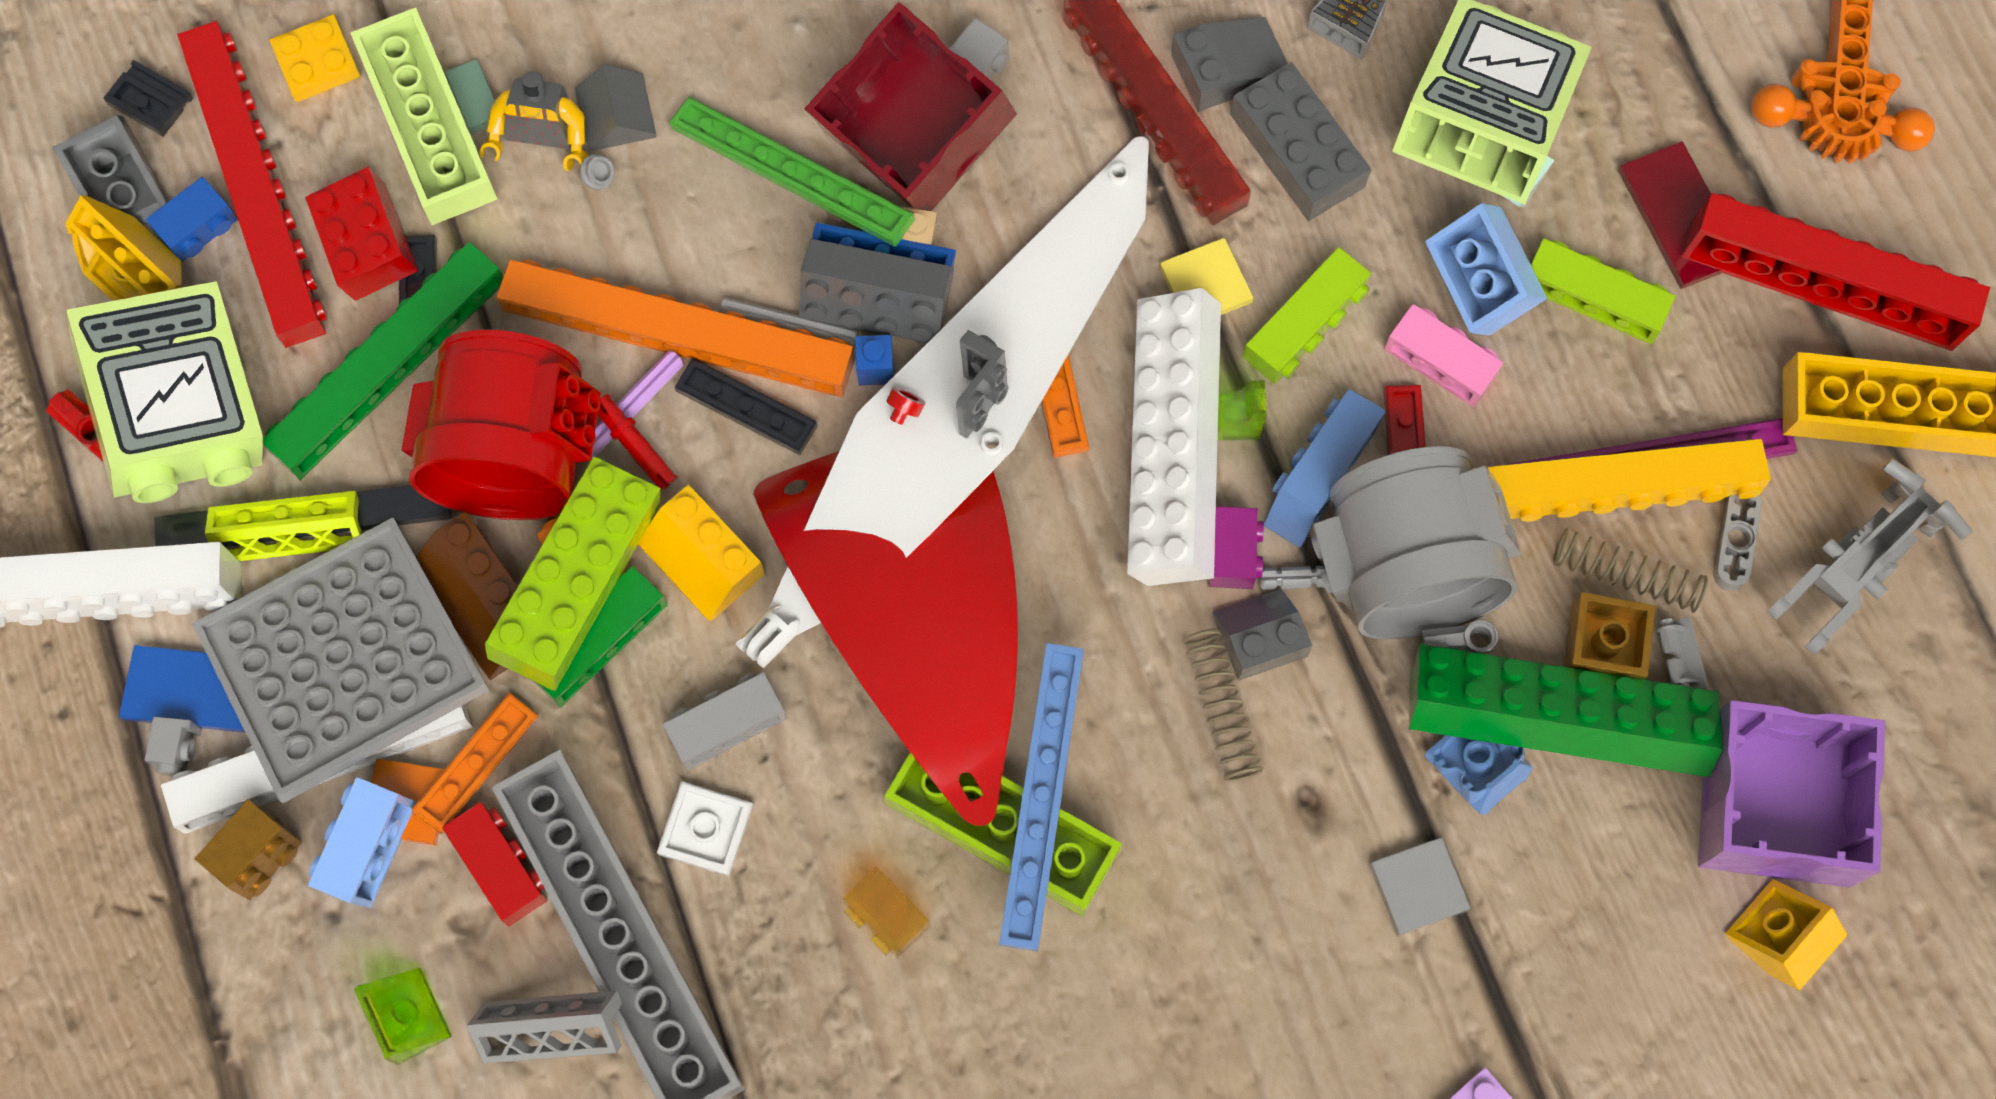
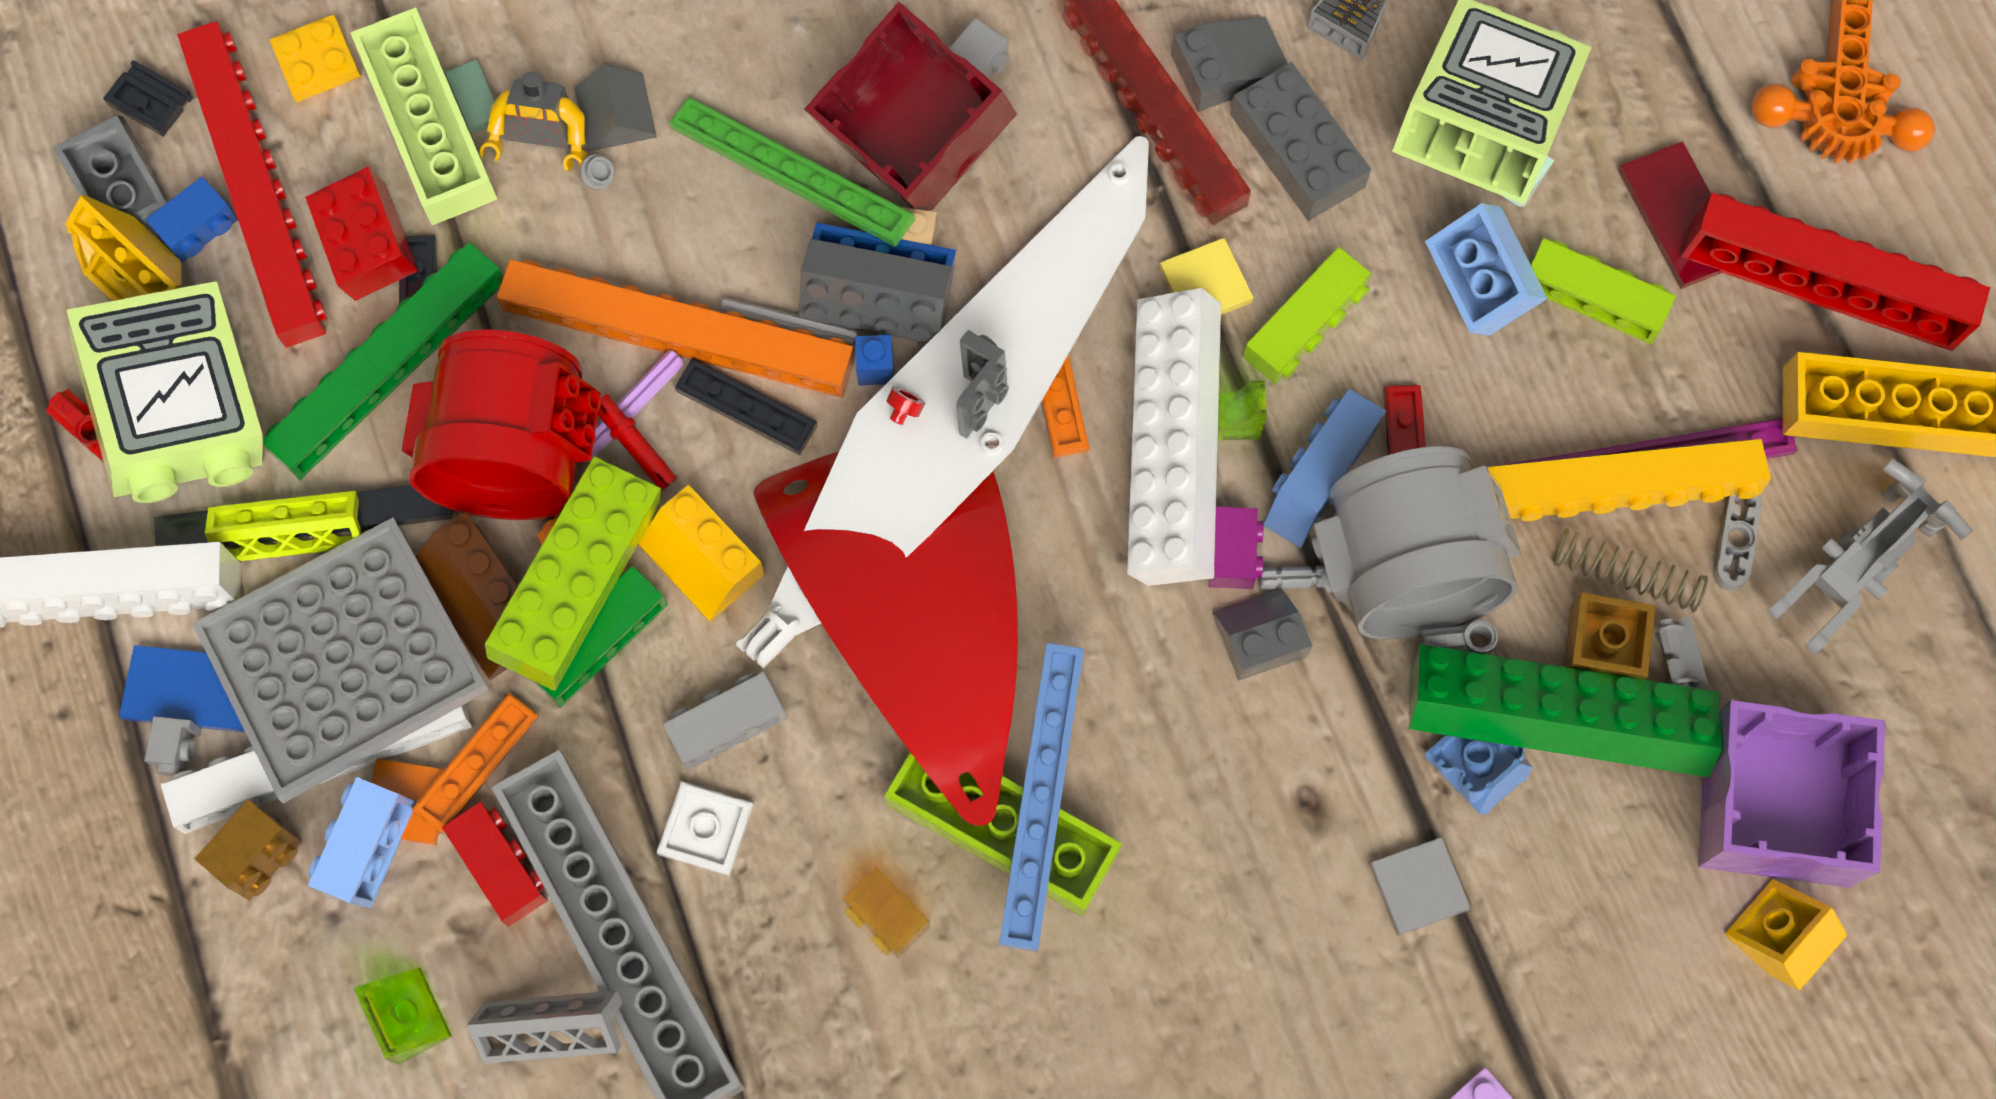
(1217, 632): dark tan piece -> none
(1444, 355): bright pink brick -> none

